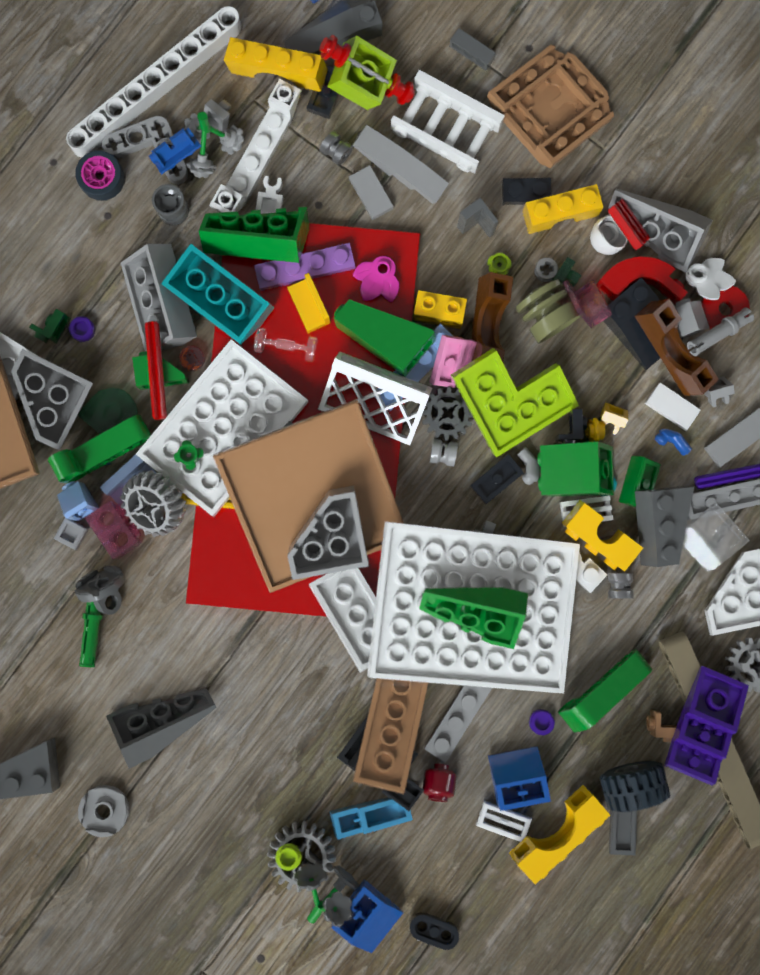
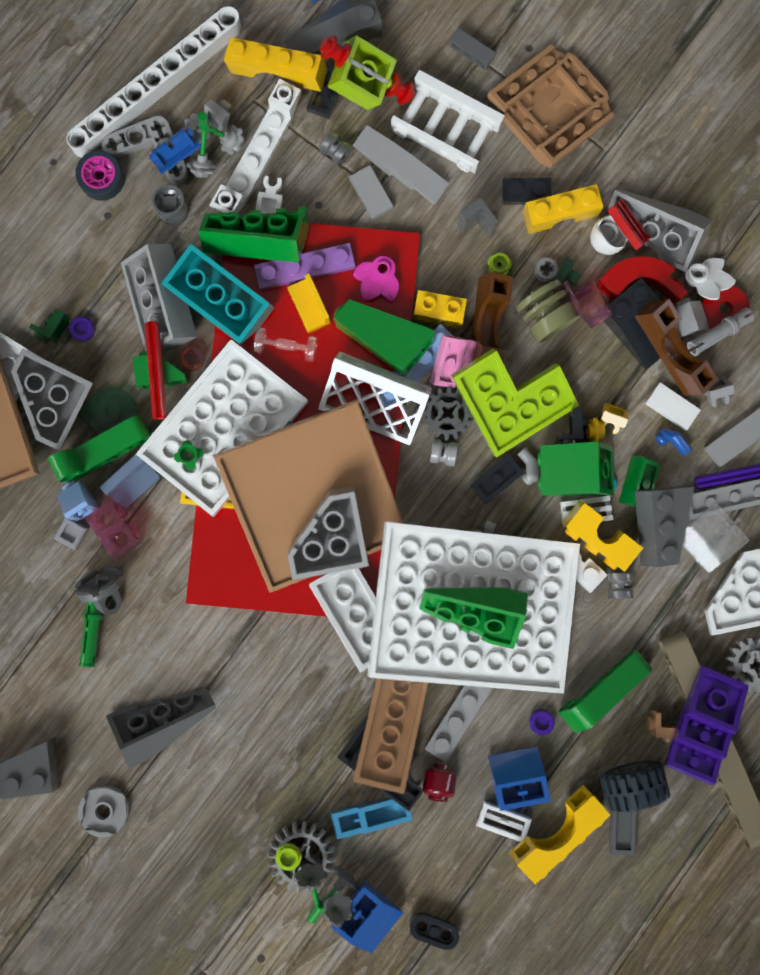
(153, 503): light grey gear -> none

